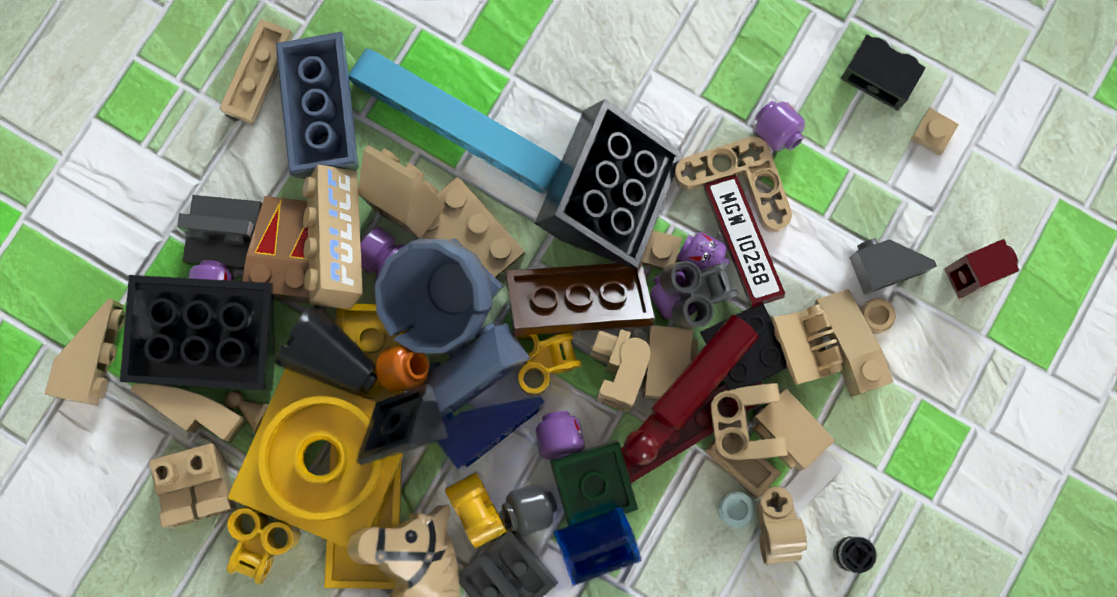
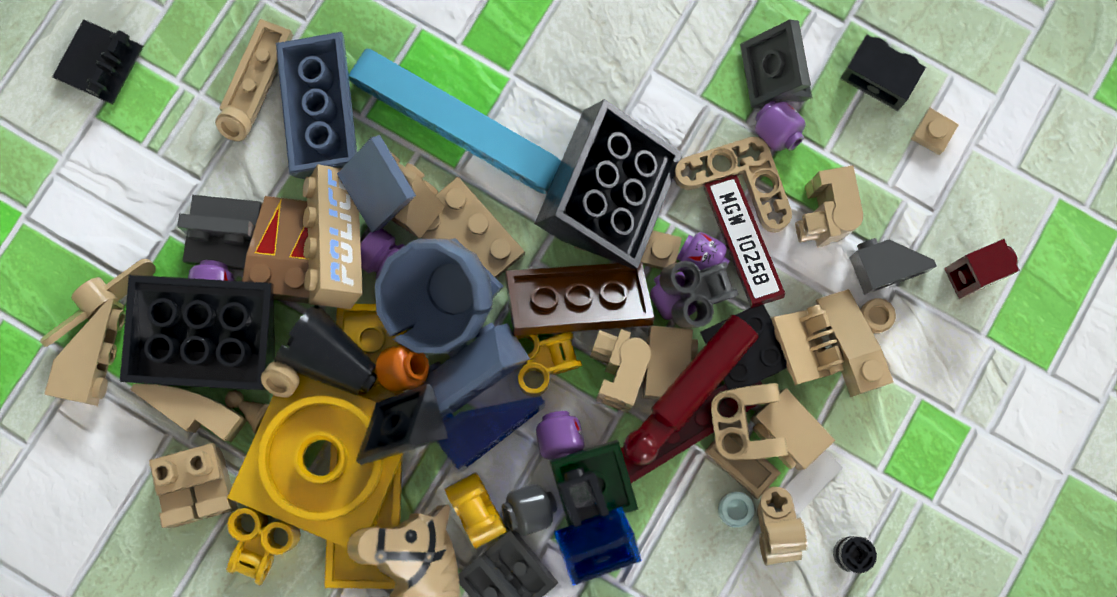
(94, 294): none -> tan piece
(98, 61): none -> black hinge
(233, 124): none -> tan tile
(280, 379): none -> tan tile
(376, 184): none -> sand blue tile
(582, 495): none -> black window
(776, 65): none -> dark grey bracket
(838, 208): none -> tan hips

